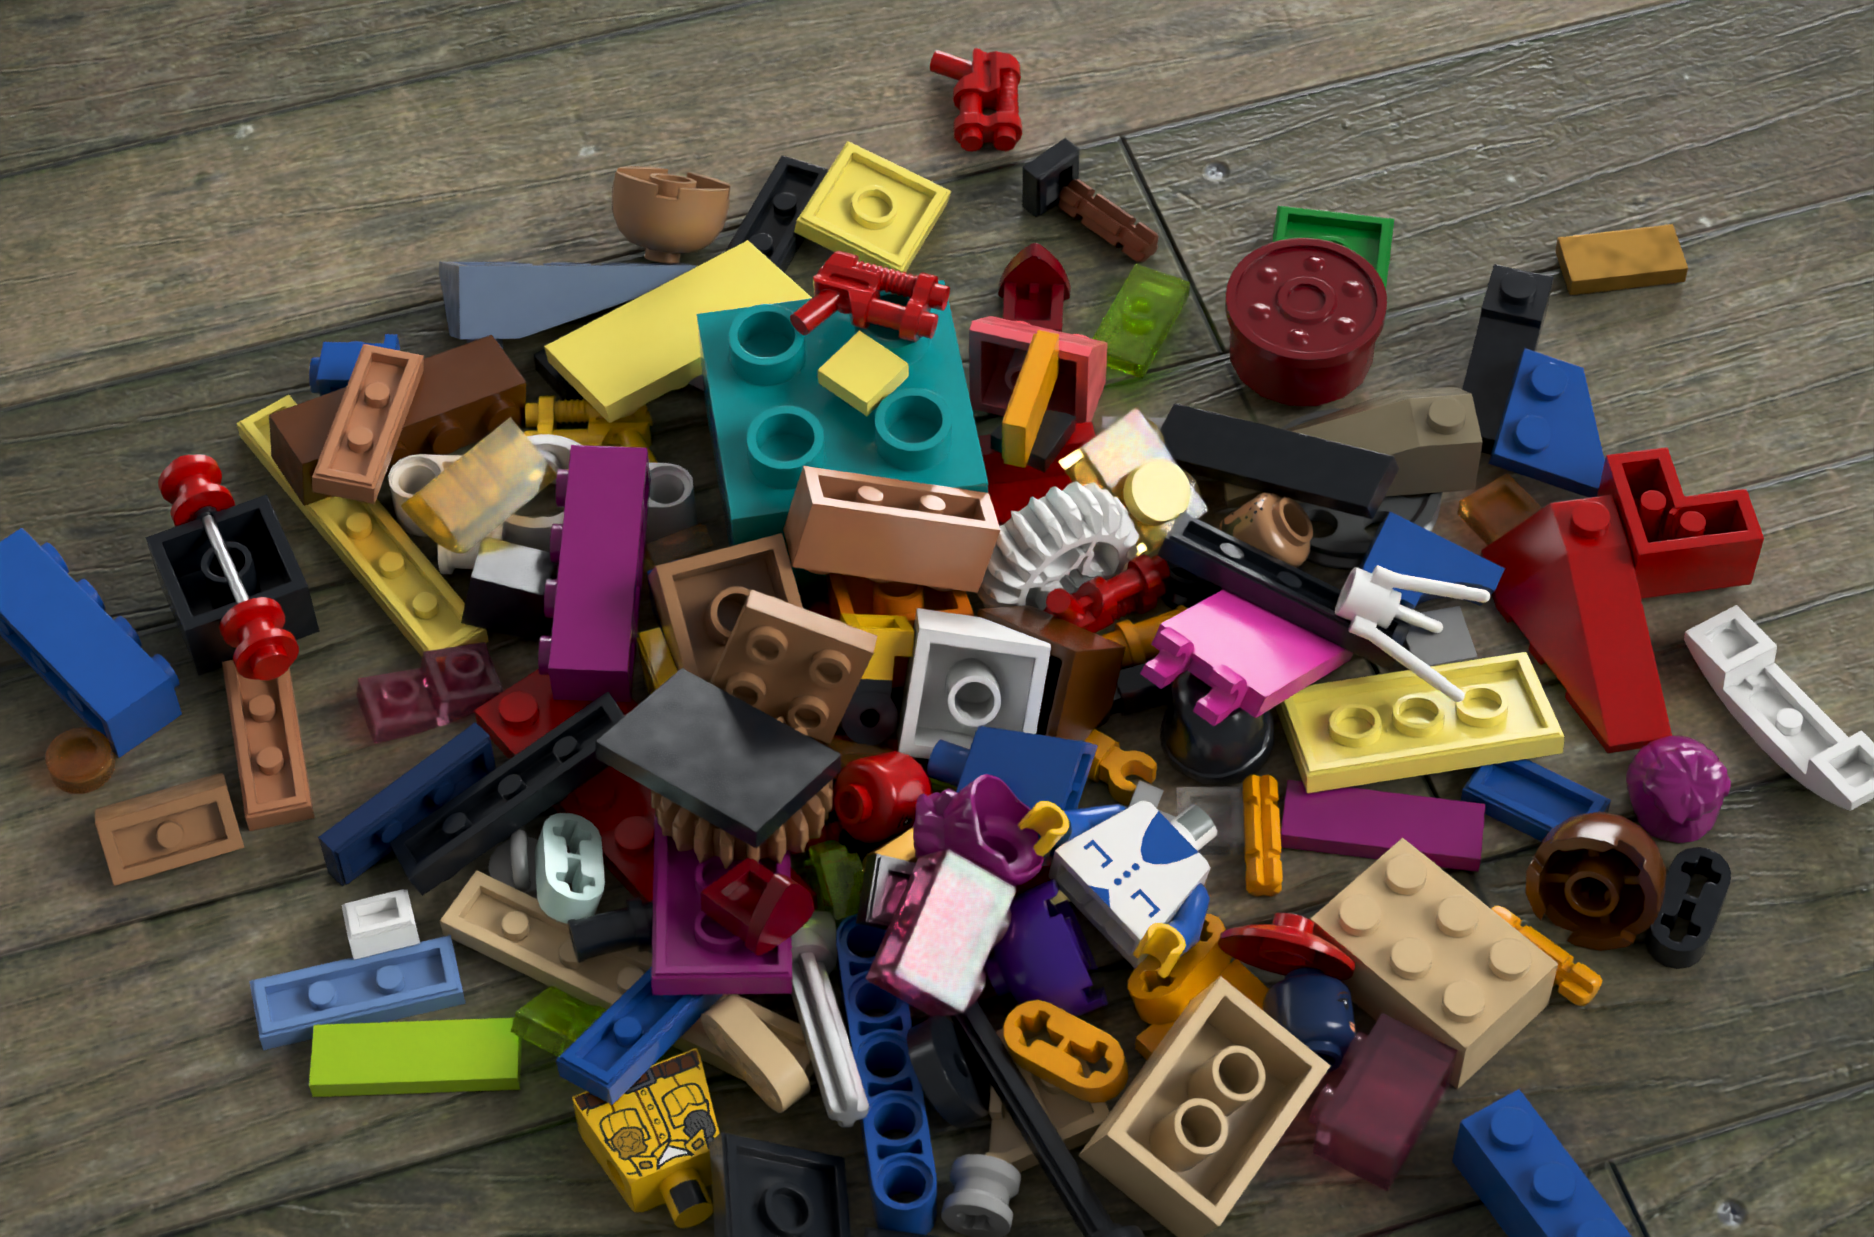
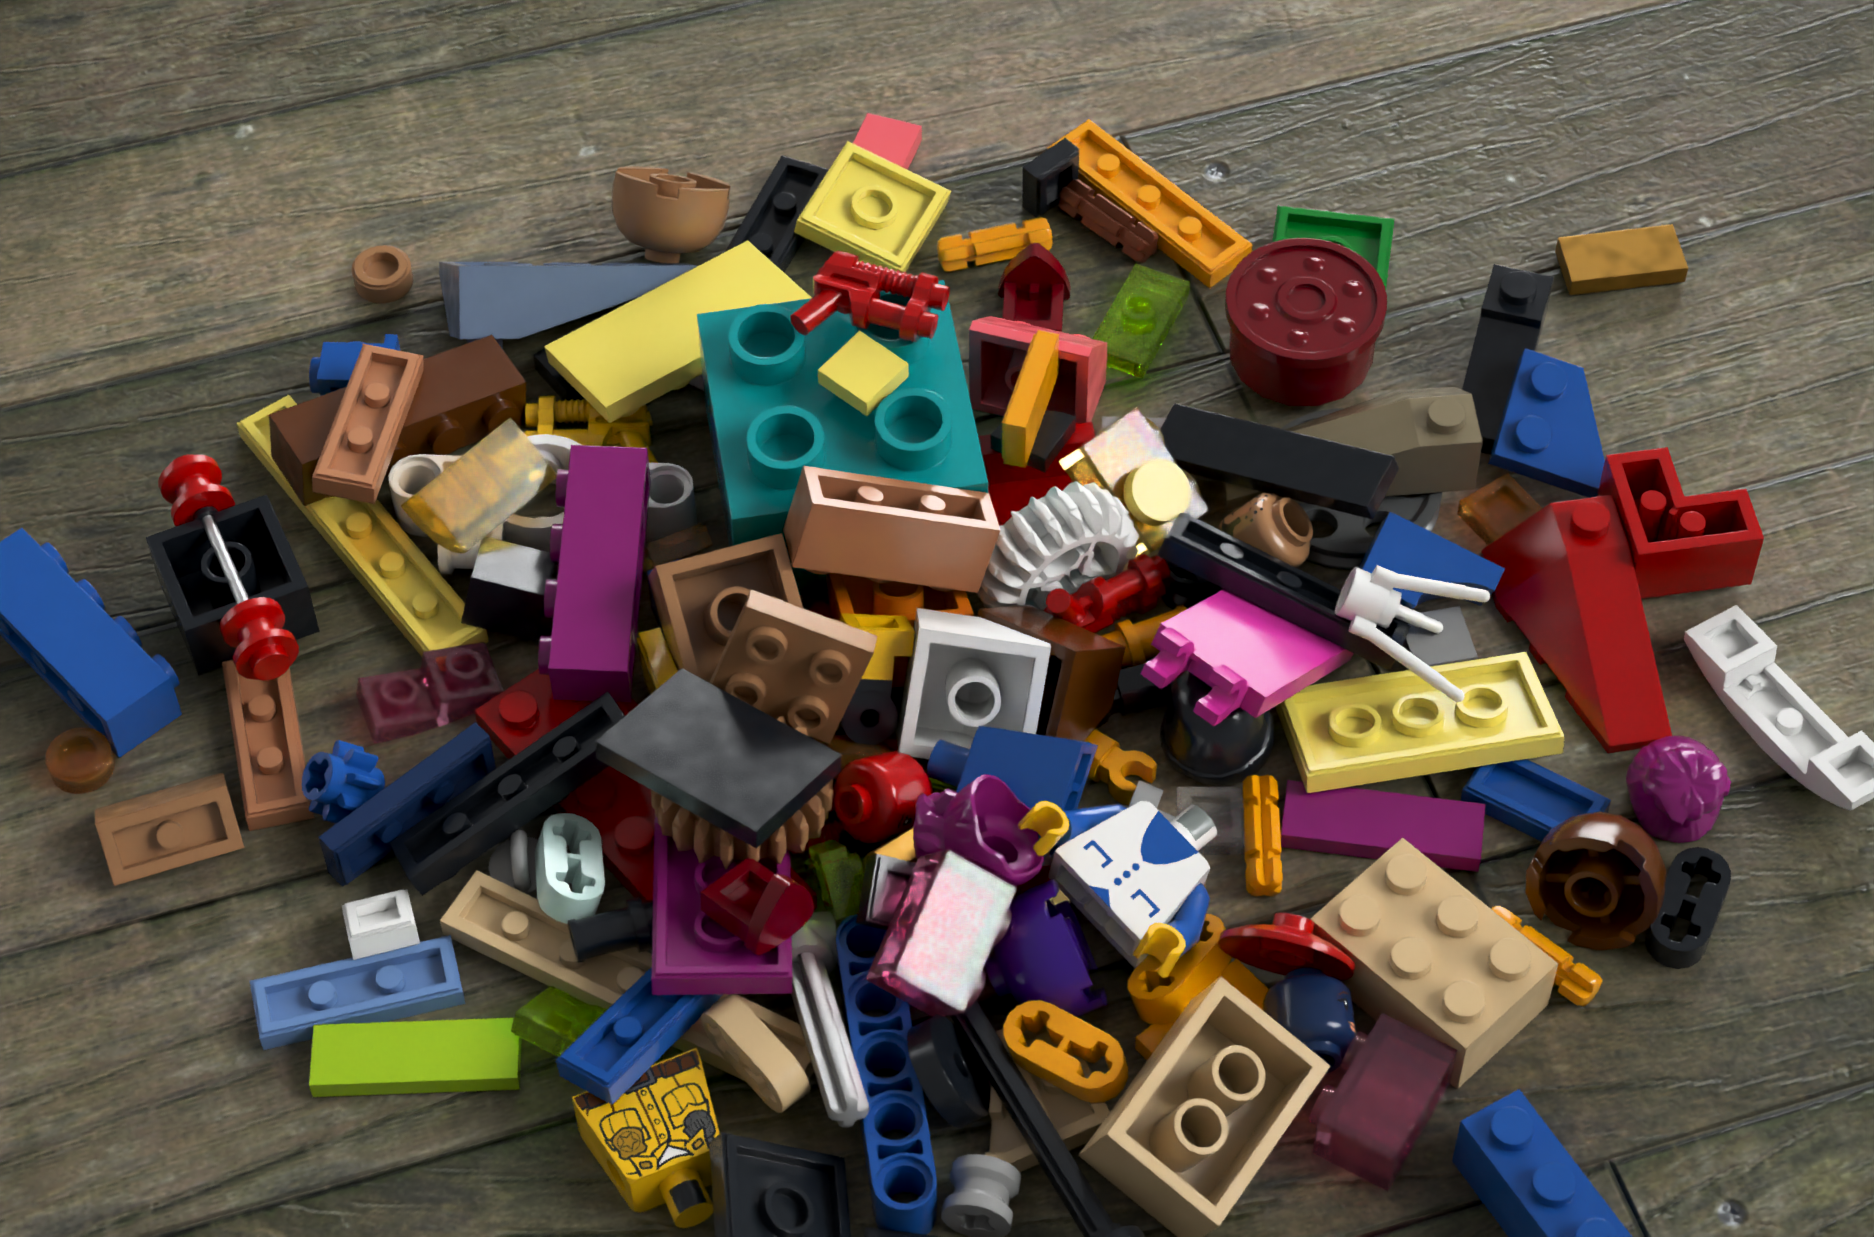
(341, 781): none -> blue gear
(382, 274): none -> medium nougat tile
(889, 139): none -> coral tile
(983, 83): red piece -> none
(992, 244): none -> light orange axle
(1184, 227): none -> light orange tile

